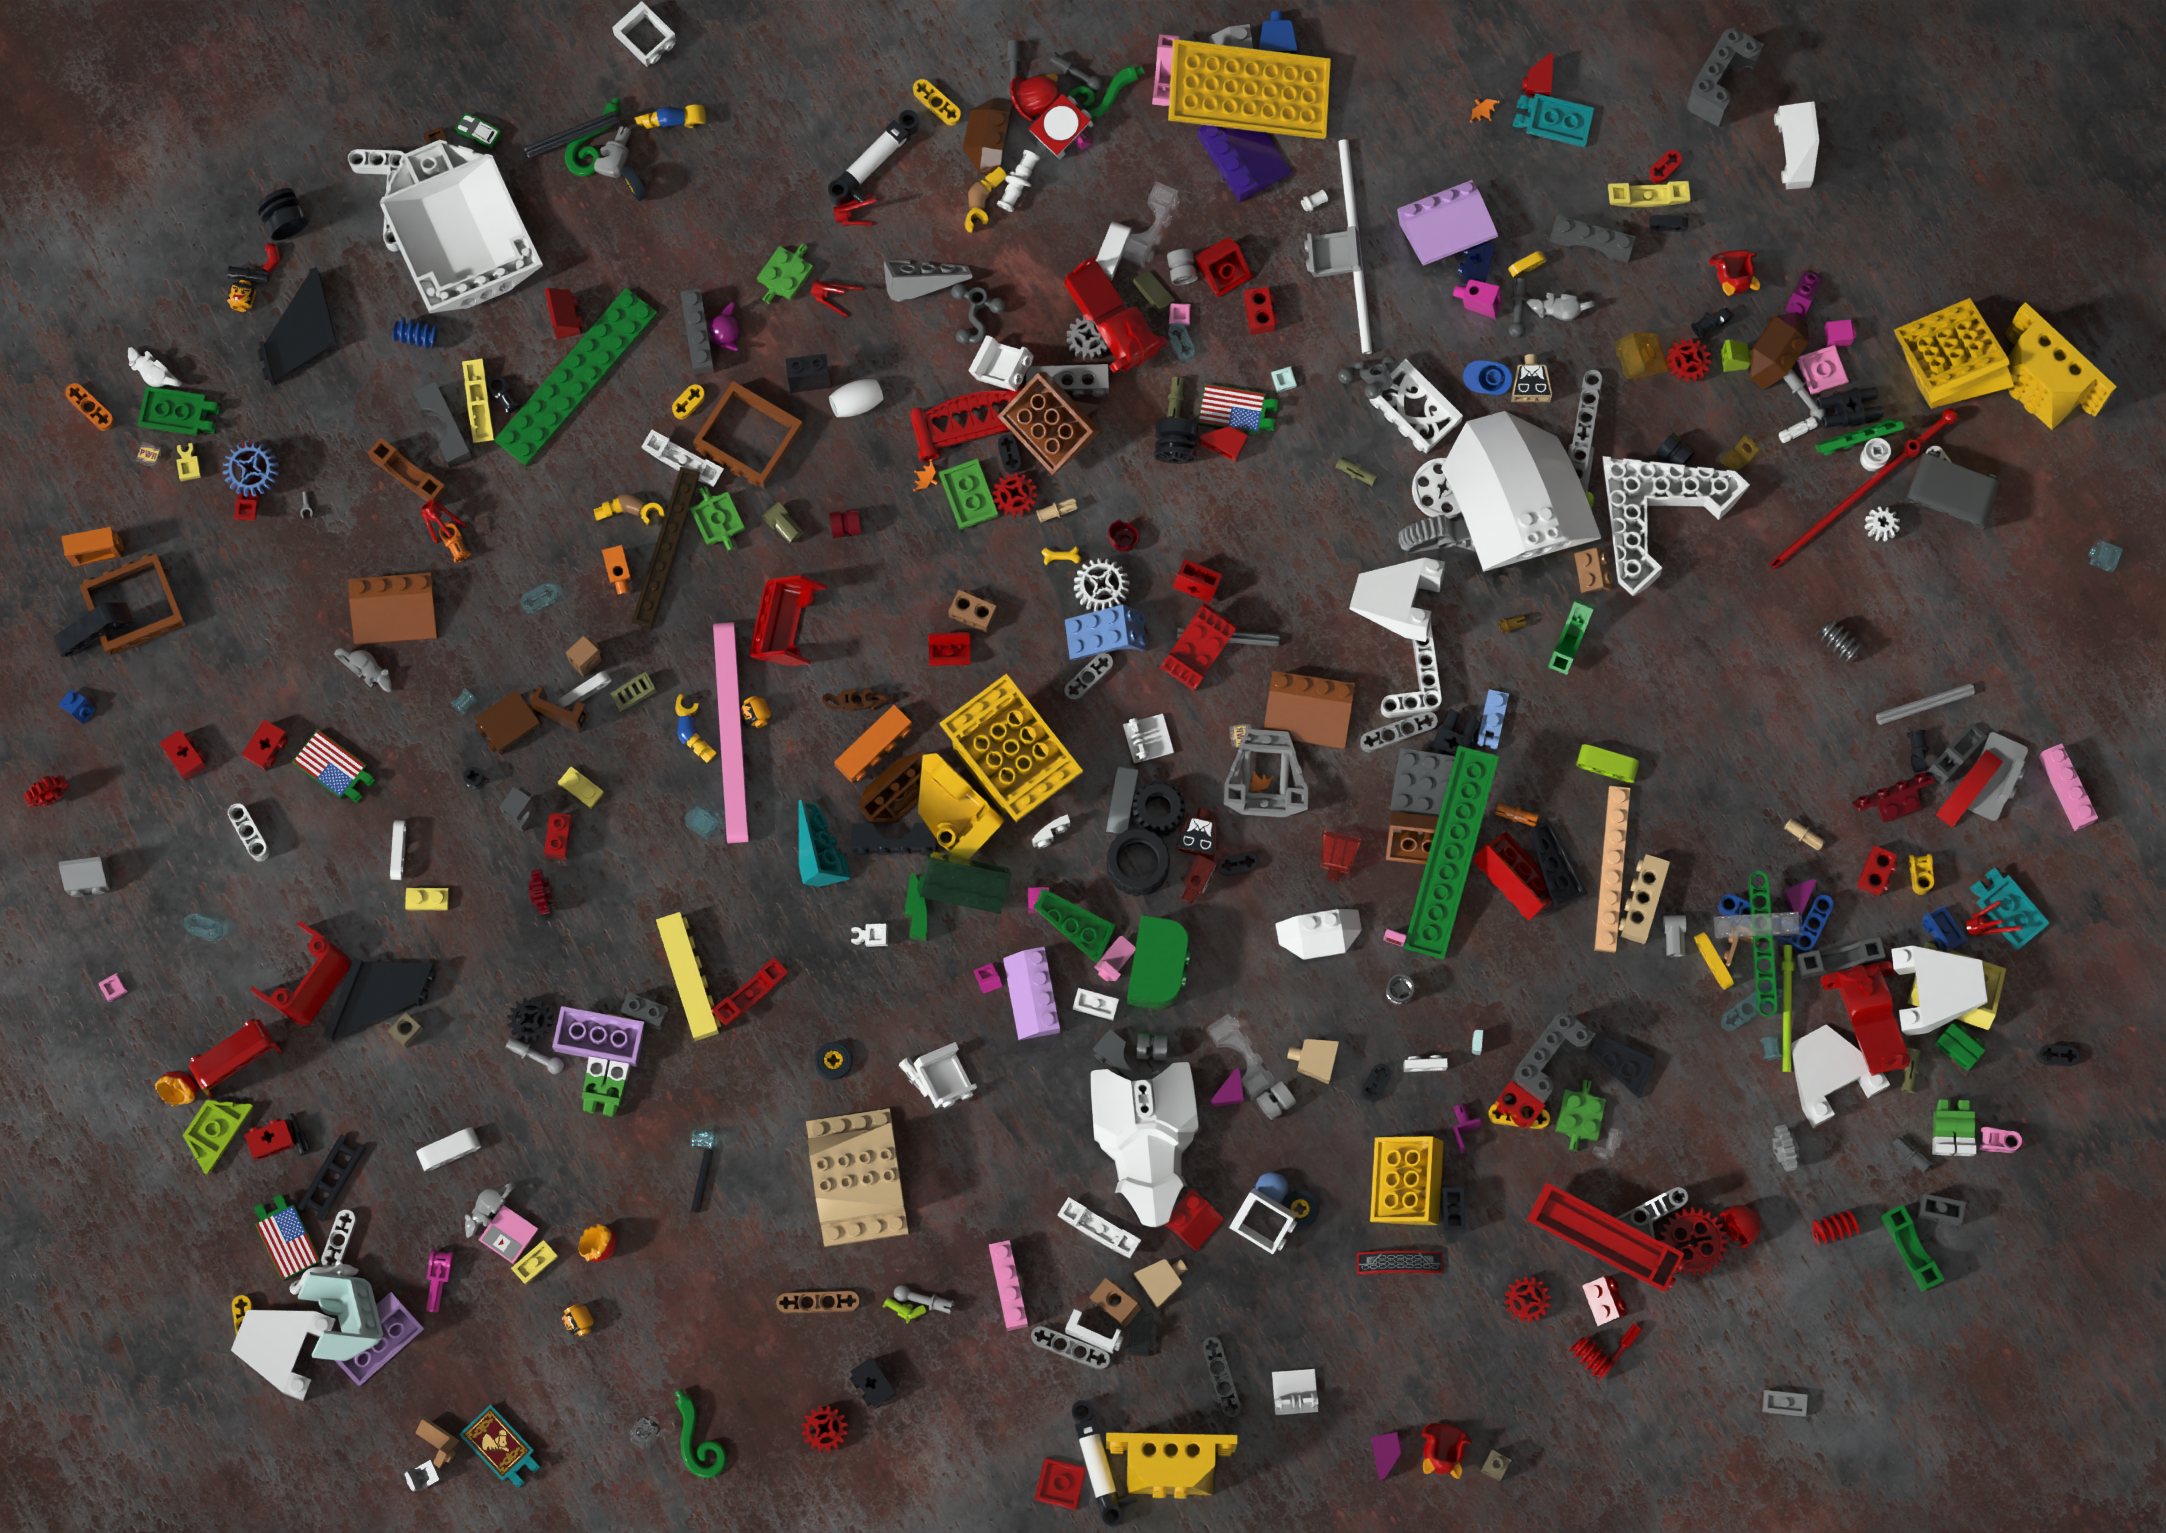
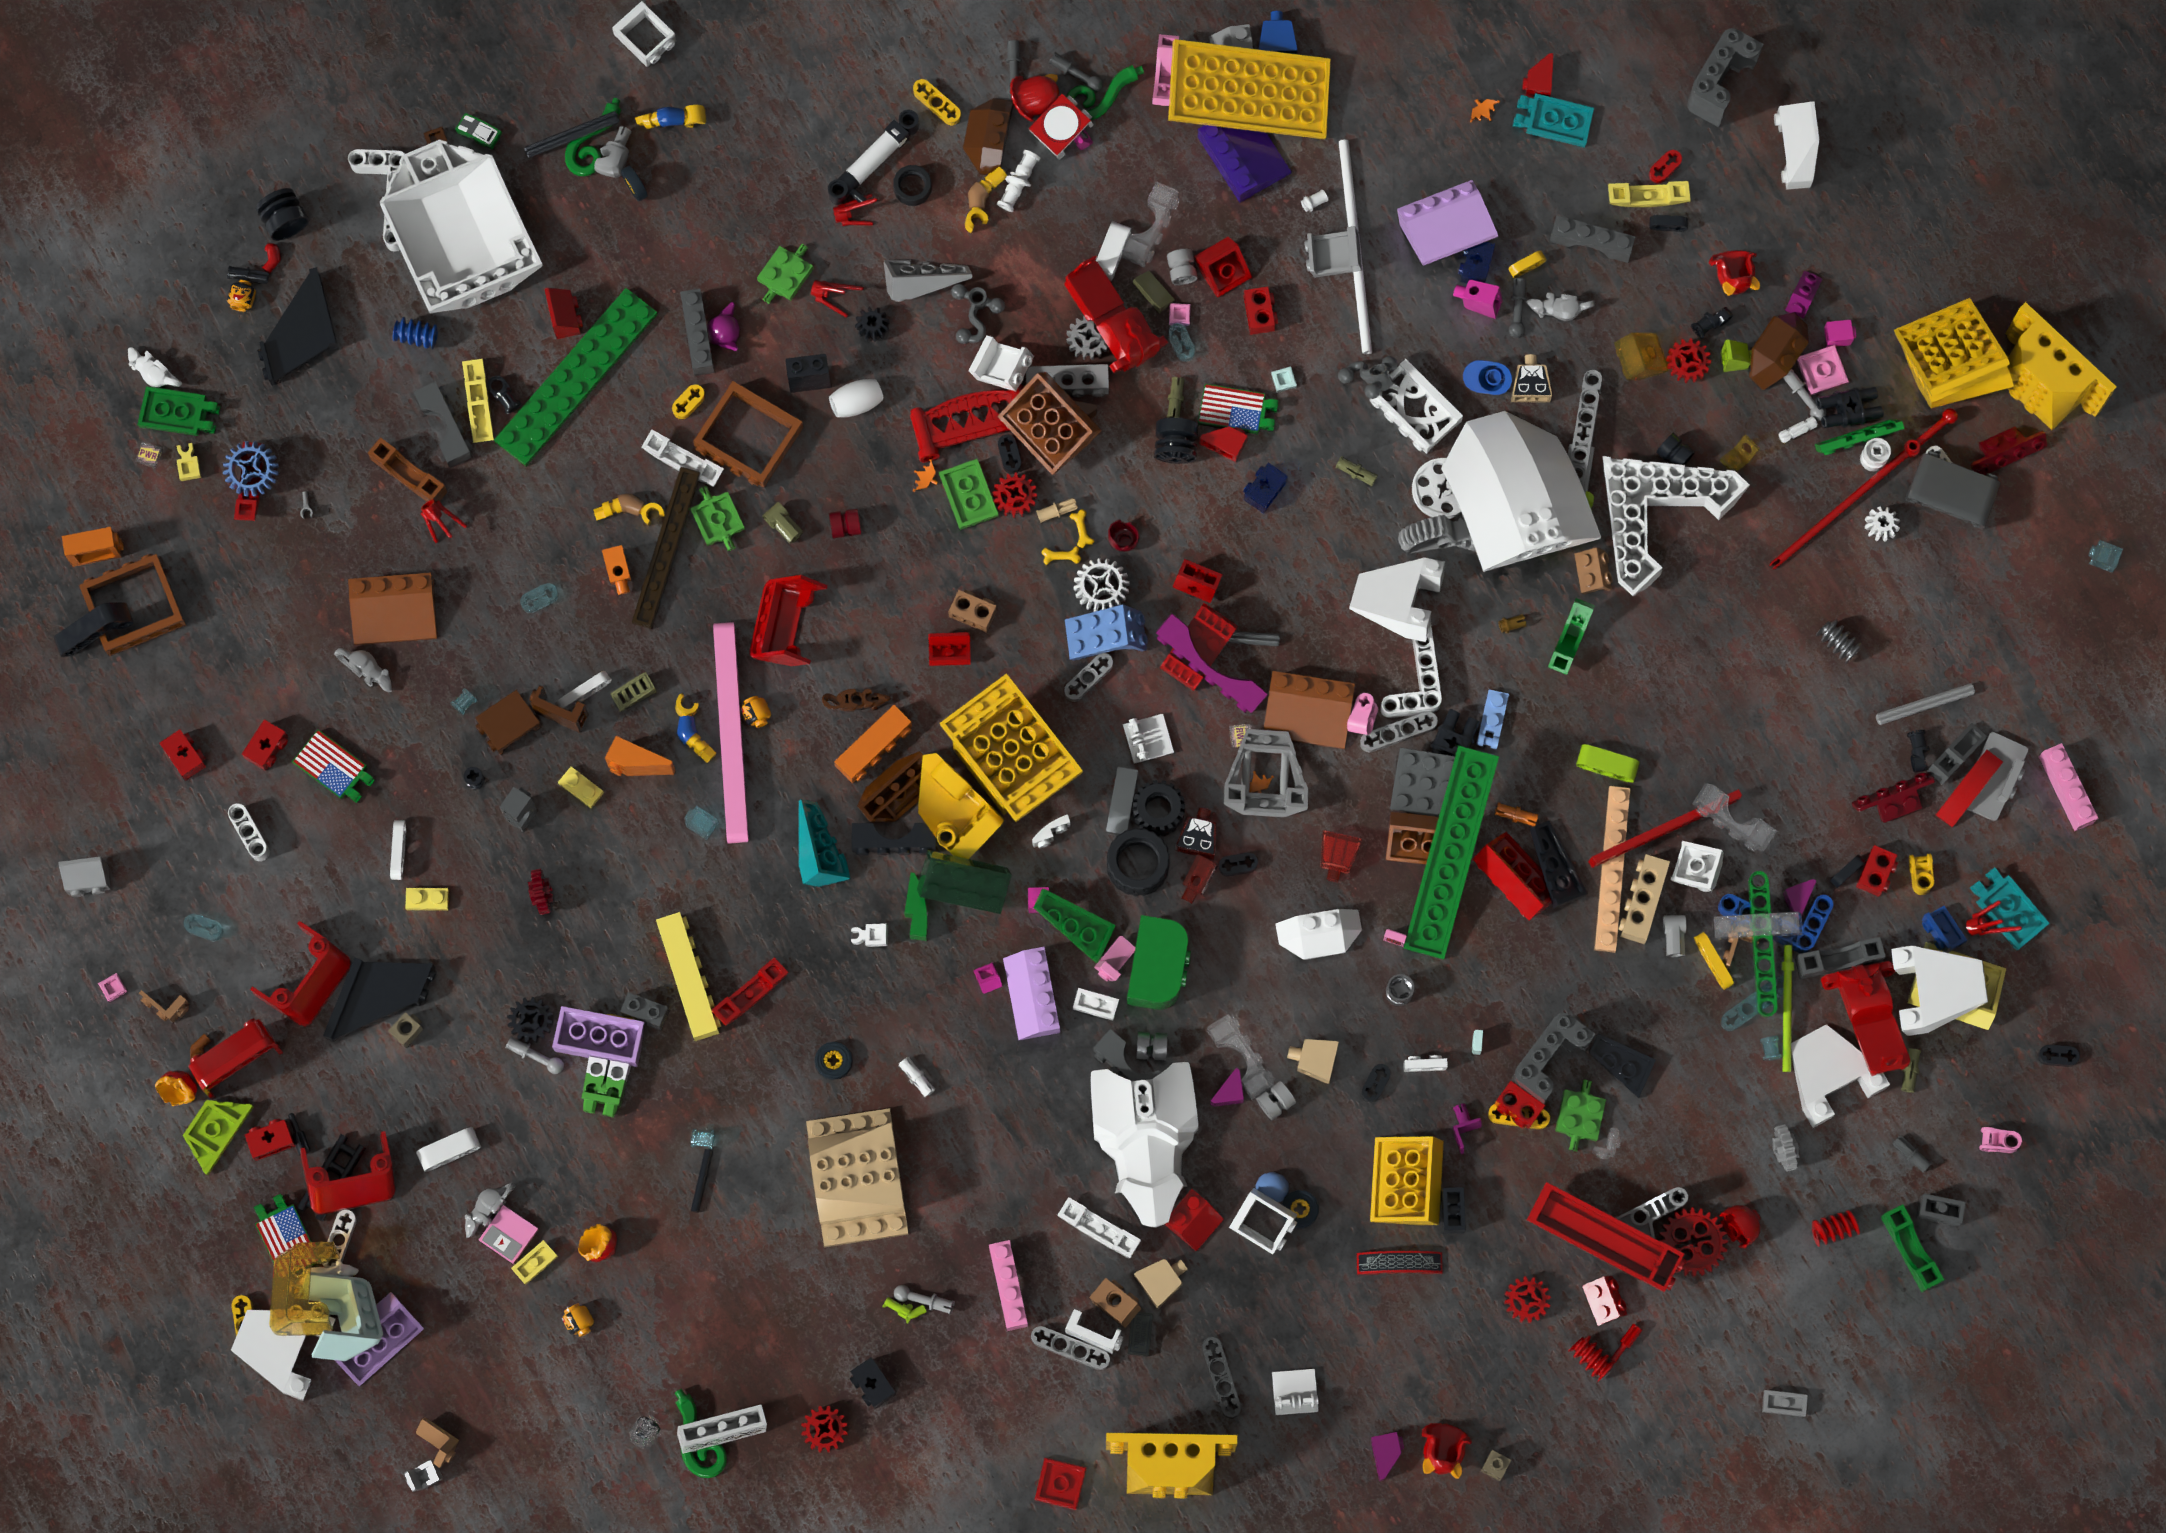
(46, 791): red gear -> none
(77, 706): blue bracket -> none
(103, 412): orange beam -> none
(177, 1009): none -> medium nougat bracket
(199, 1045): none -> dark orange arm
(290, 1306): none -> clear yellow windscreen
(352, 1191): none -> red windscreen
(438, 1273): dark pink connector -> none
(453, 542): orange connector -> none
(499, 1445): tile -> none
(558, 836): red brick -> none
(584, 655): medium nougat brick -> none
(634, 760): none -> orange slope
(721, 1429): none -> white brick
(818, 1306): medium nougat beam -> none
(872, 316): none -> black gear
(912, 170): none -> black tyre
(944, 1076): white panel -> none
(1084, 539): none -> yellow piece
(1098, 1466): piece -> none
(1244, 691): none -> magenta arch
(1263, 498): none -> clear blue brick
(1363, 715): none -> bright pink piece
(1653, 834): none -> red tile
(1698, 866): none -> white slope
(1714, 803): none -> clear arch
(1804, 834): tan axle -> none
(1847, 871): none -> black beam
(1954, 1129): bright green hips -> none
(1960, 1046): green brick -> none
(2006, 449): none -> dark red bracket

